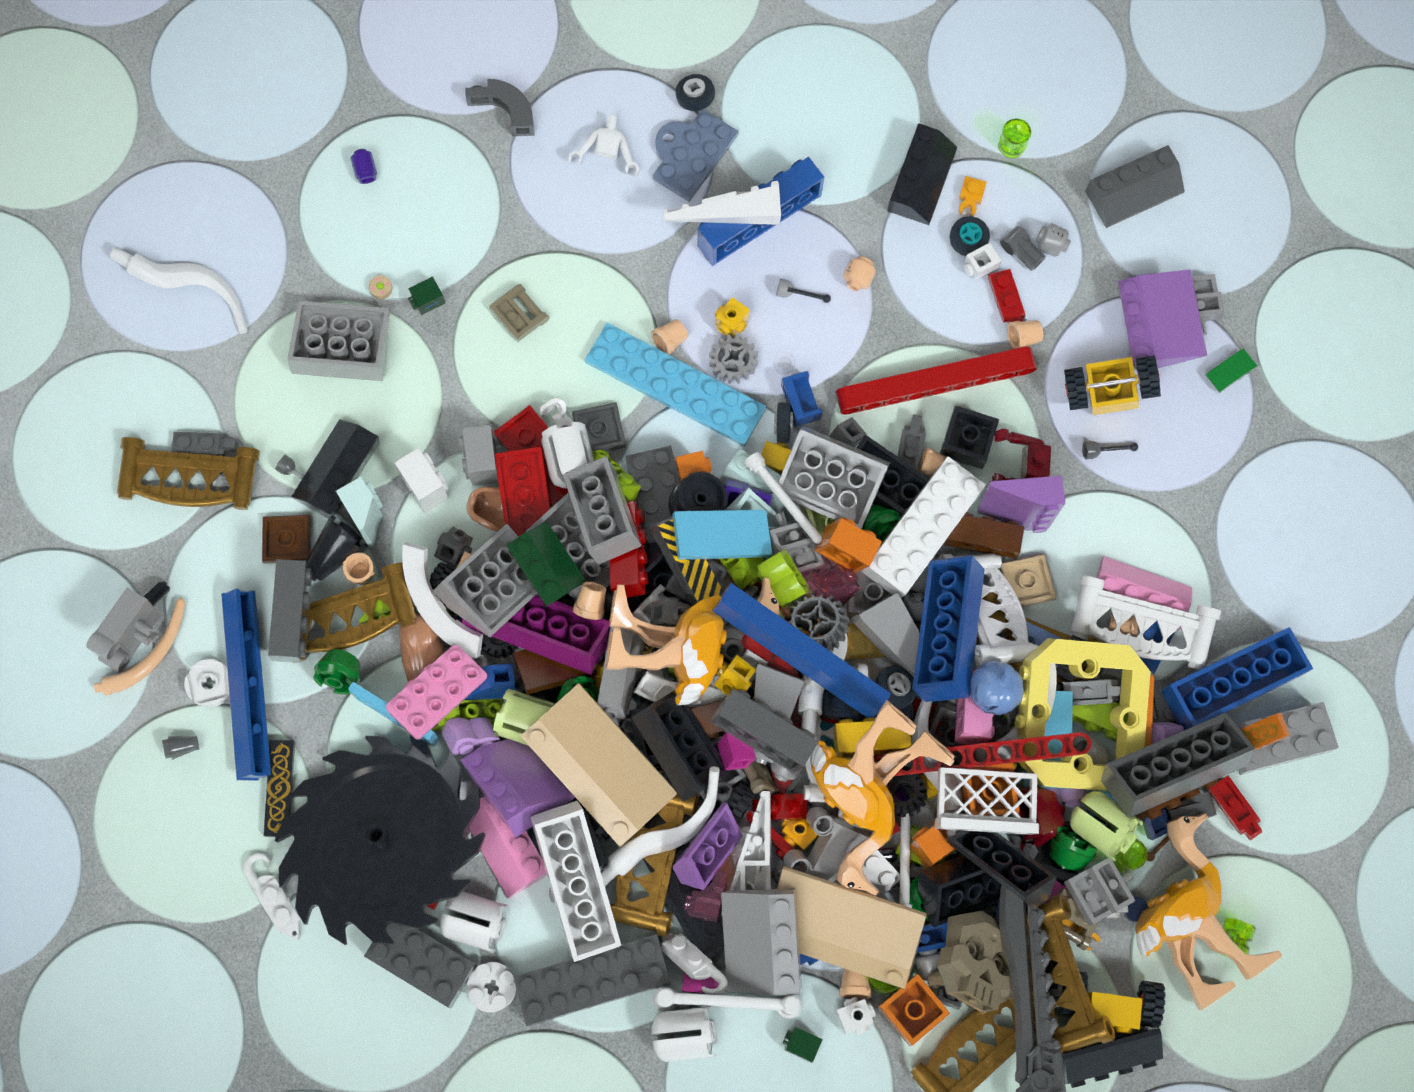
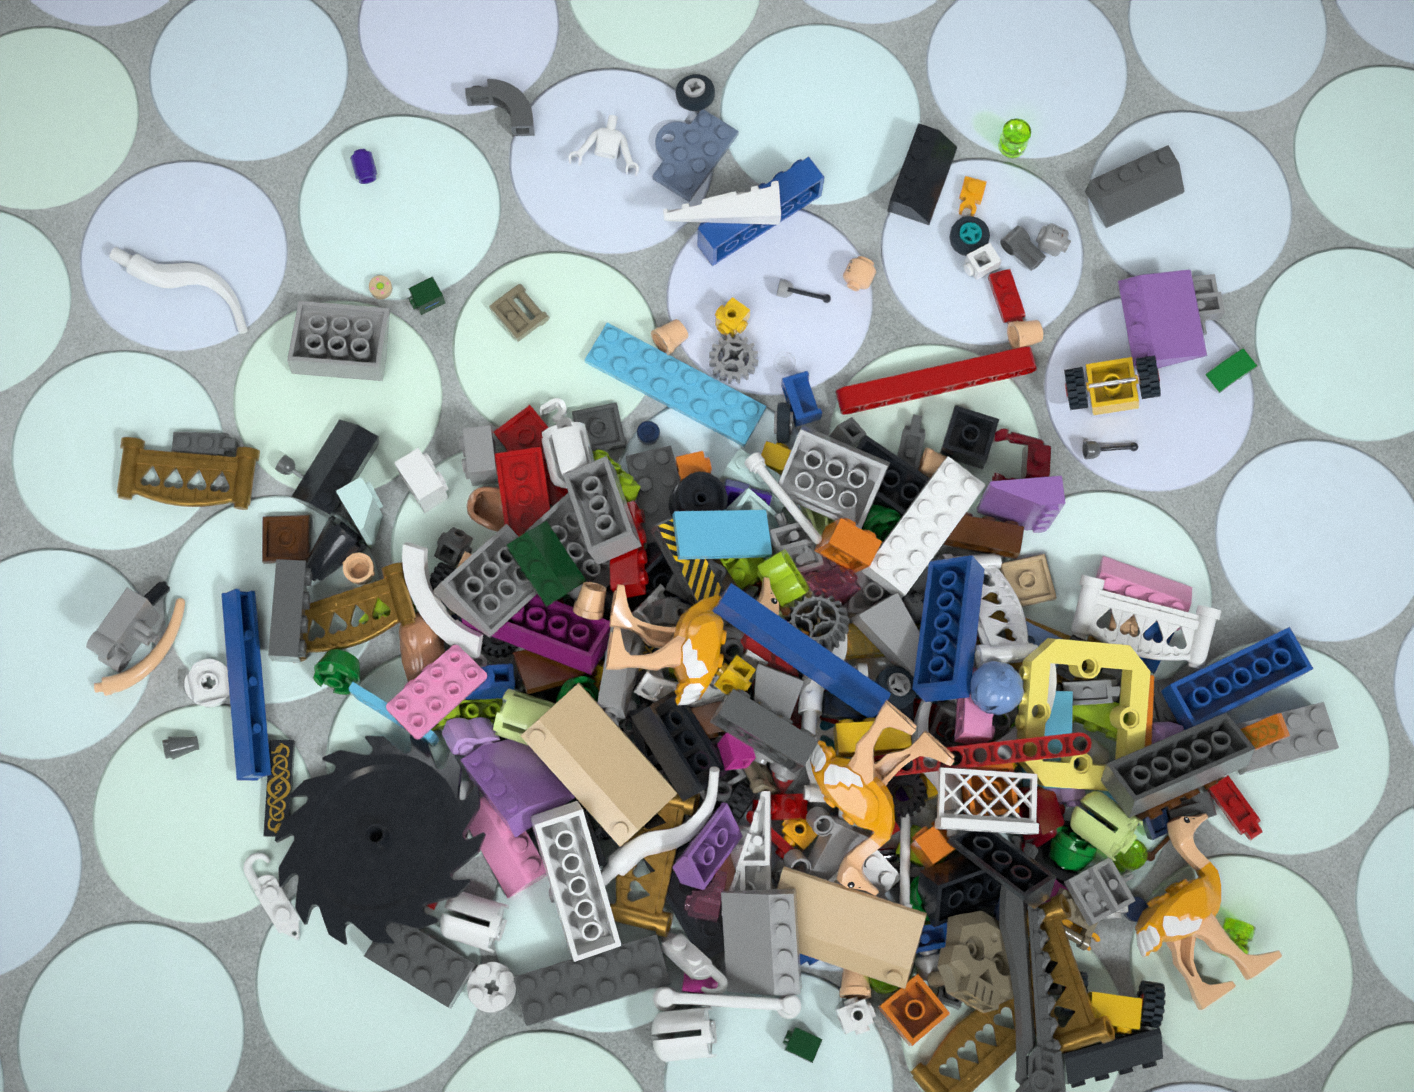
(648, 433): none -> dark blue tile

